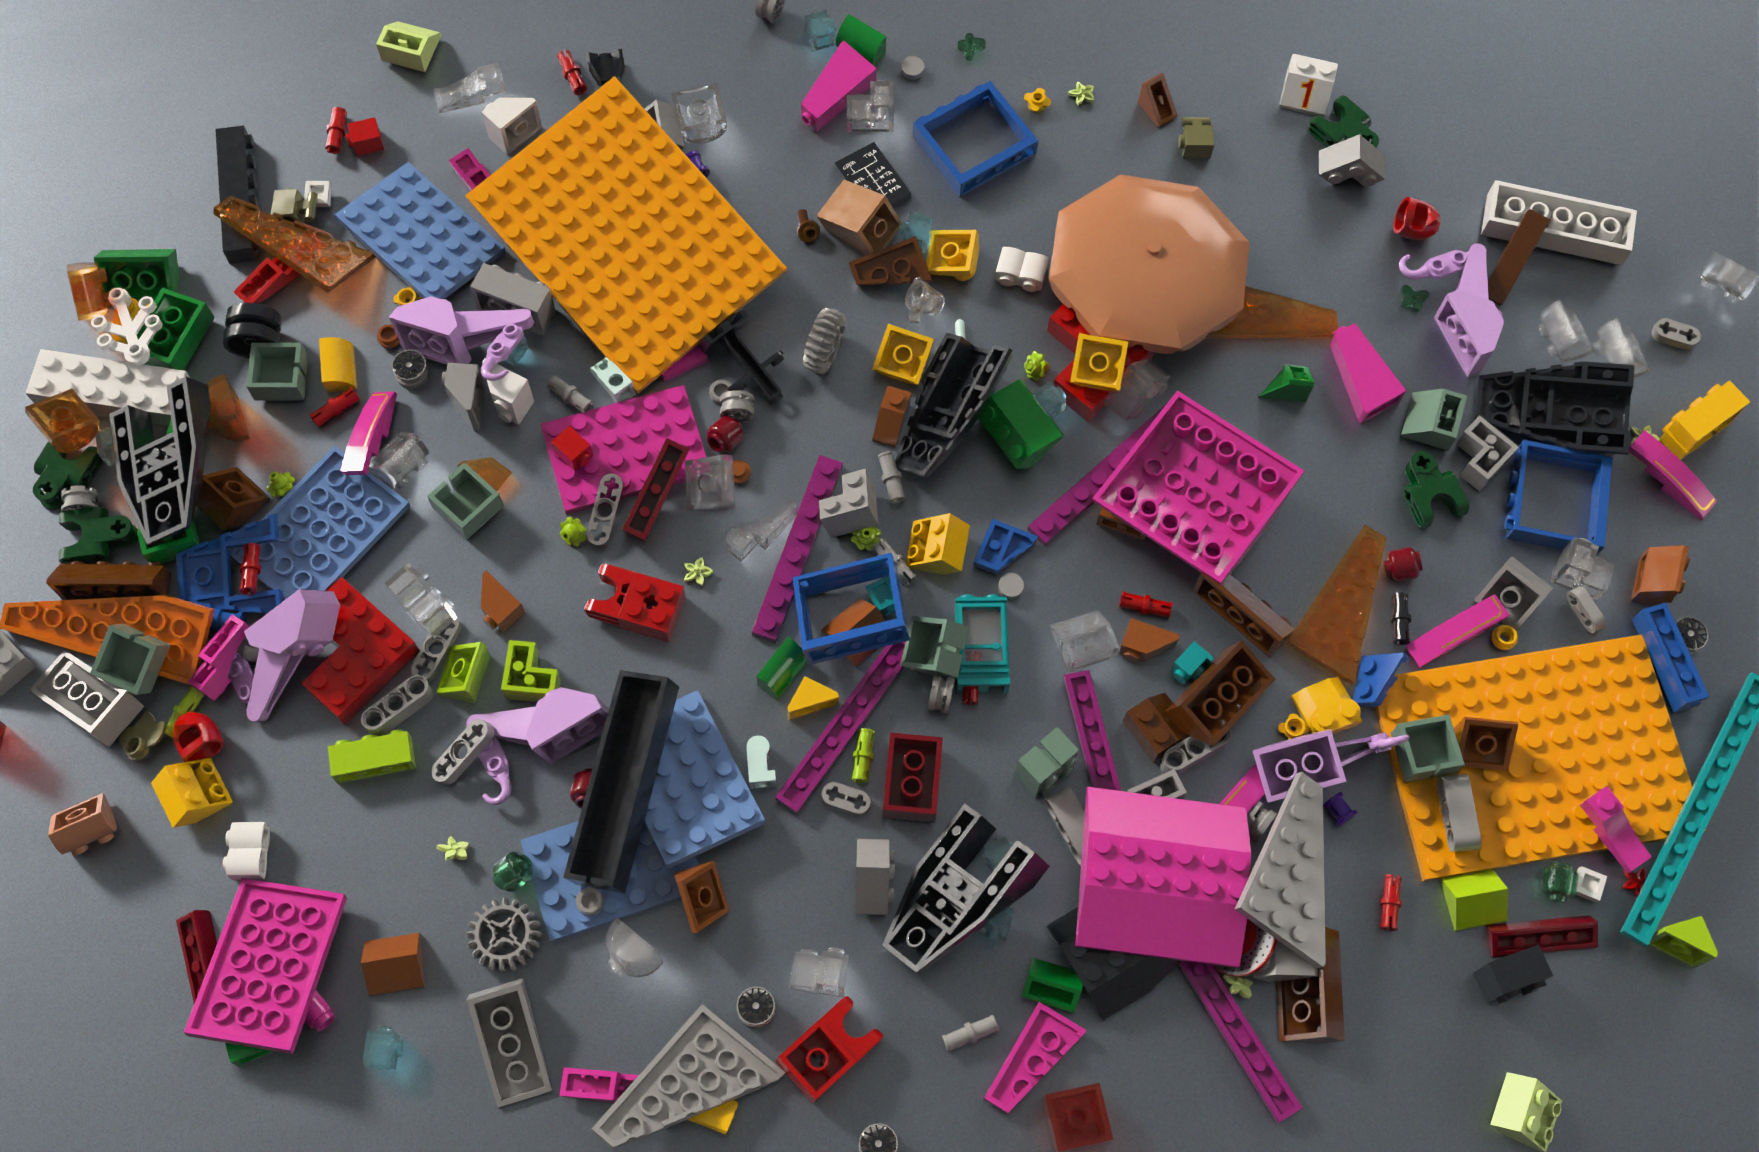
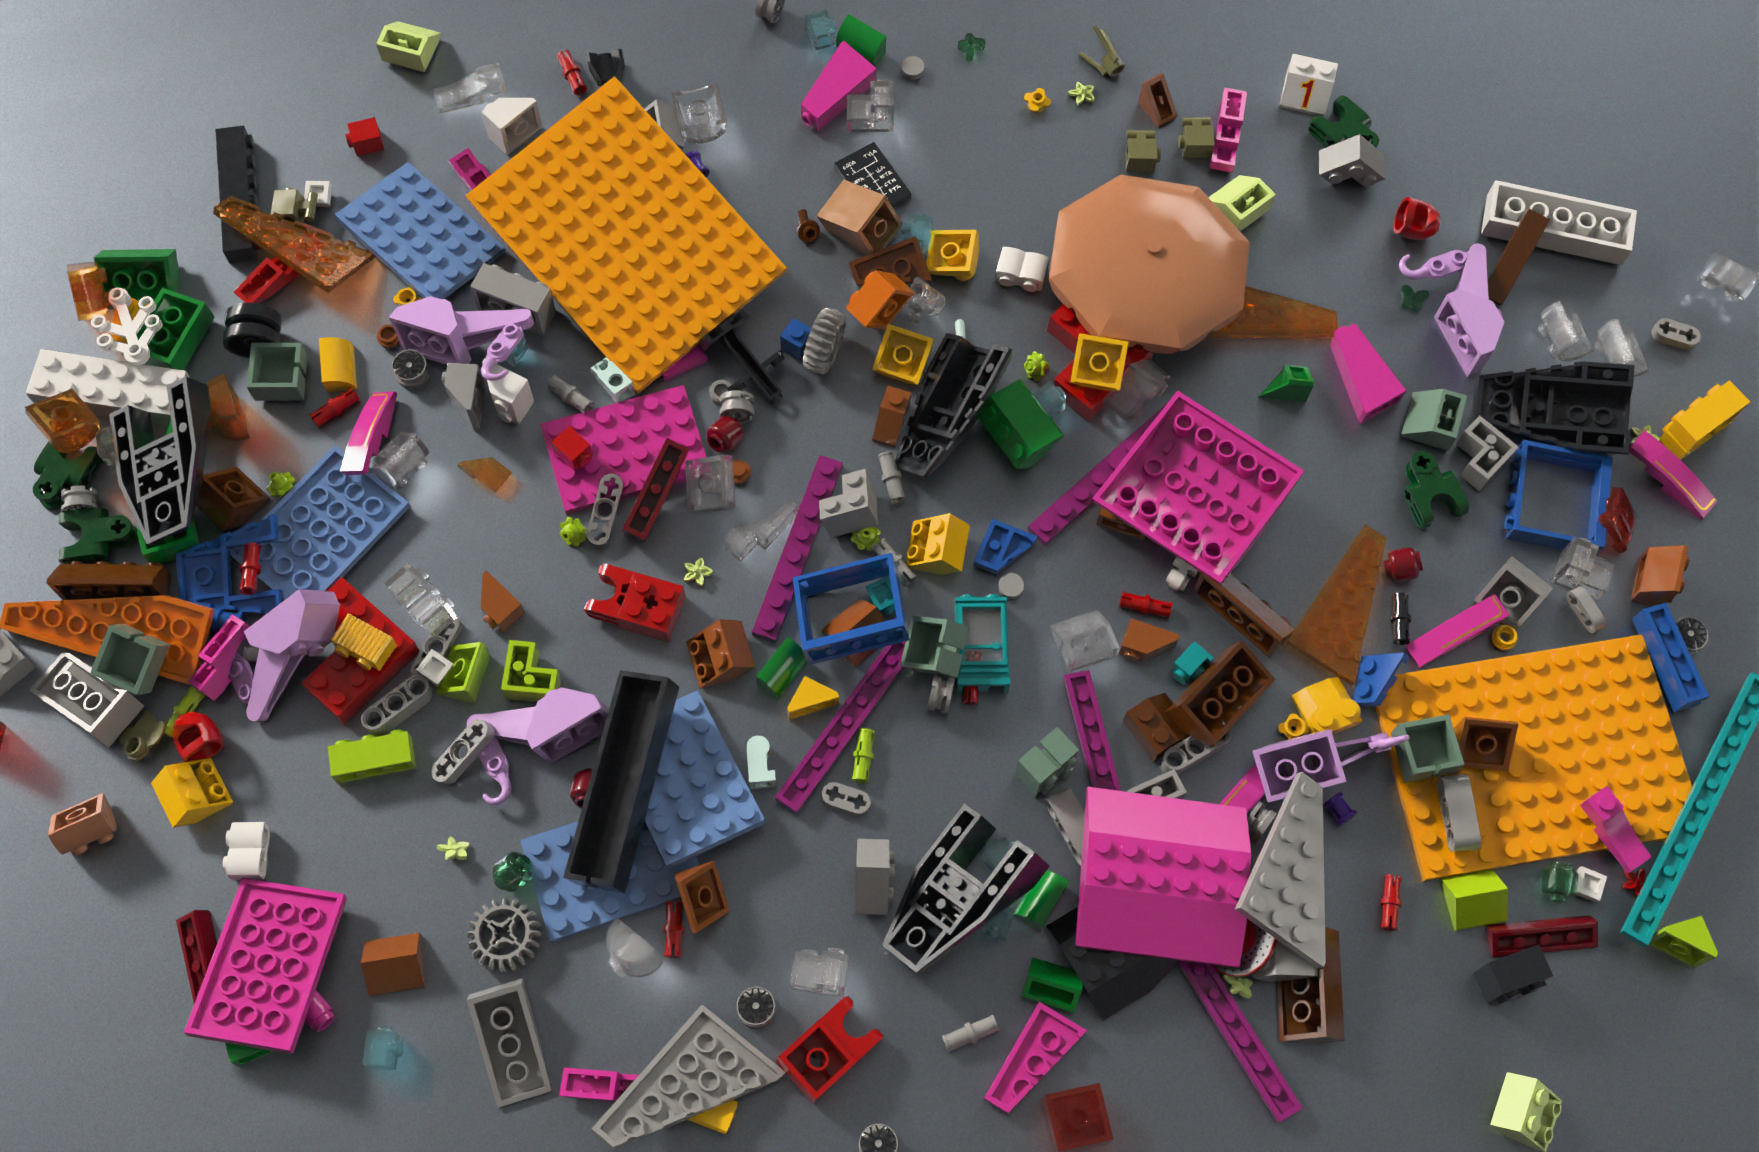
(336, 130): red pin -> none
(363, 642): none -> yellow brick
(434, 667): none -> white plate
(469, 505): sand green piece -> none
(590, 901): light grey tile -> none
(673, 929): none -> red pin
(720, 653): none -> dark orange slope
(794, 339): none -> blue brick
(879, 299): none -> orange brick
(912, 777): dark red brick -> none
(993, 166): blue window -> none
(1041, 900): none -> green brick
(1111, 62): none -> olive plant
(1141, 151): none -> olive brick
(1178, 578): none -> white plate
(1228, 130): none -> dark pink slope
(1244, 200): none -> yellowish green slope
(1619, 519): none -> clear red plate

